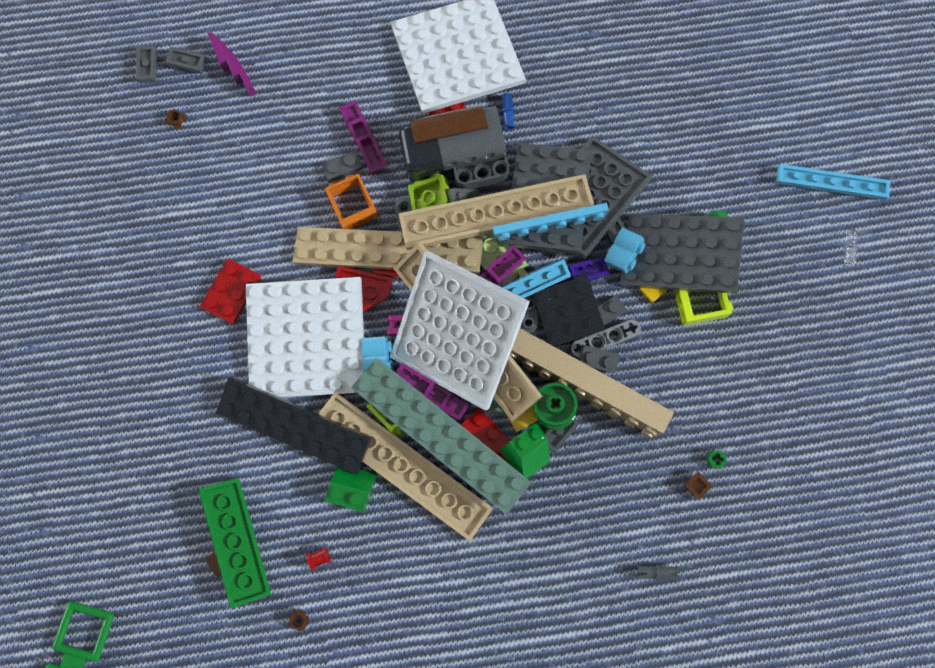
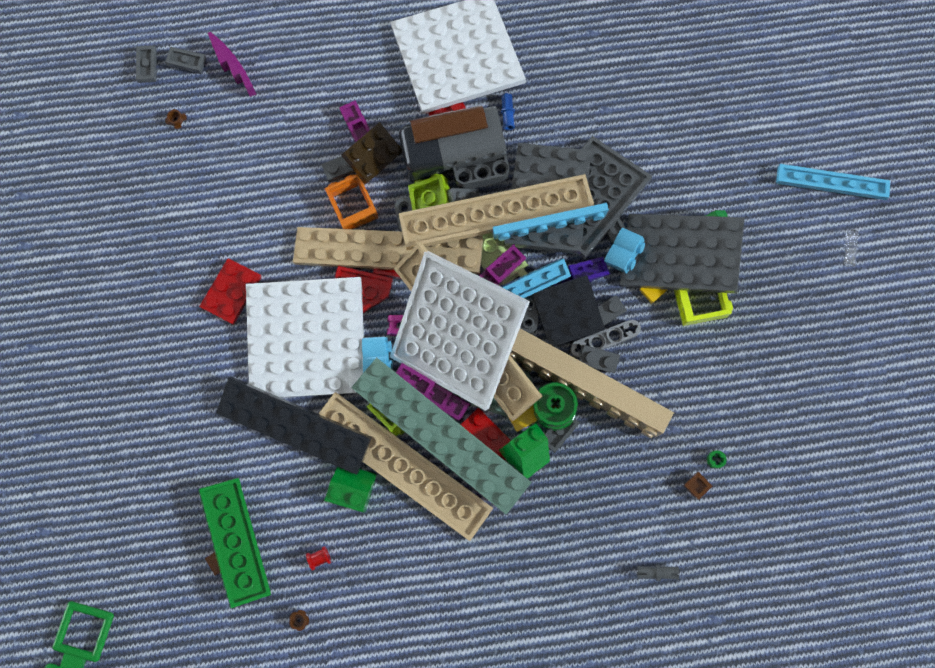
(372, 153): none -> dark brown plate

